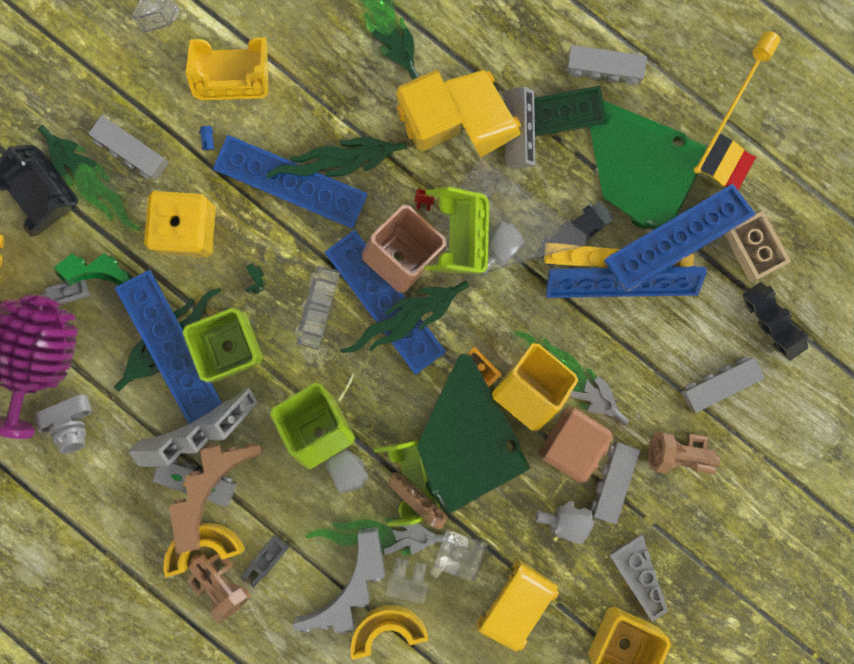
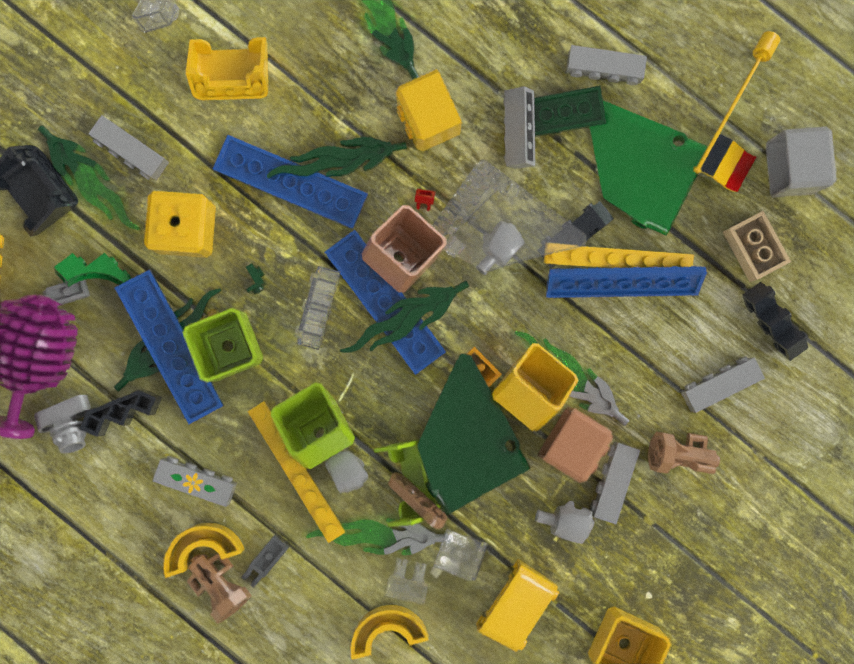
(120, 411): none -> black brick
(187, 515): medium nougat arch -> none
(190, 438): light grey arch -> none
(207, 138): blue pin -> none
(297, 474): none -> yellow plate
(356, 593): light grey arch -> none
(467, 231): lime windscreen -> none
(482, 111): yellow windscreen -> none
(637, 570): light grey wing -> none
(679, 238): blue plate -> none
(800, 162): none -> light grey plate

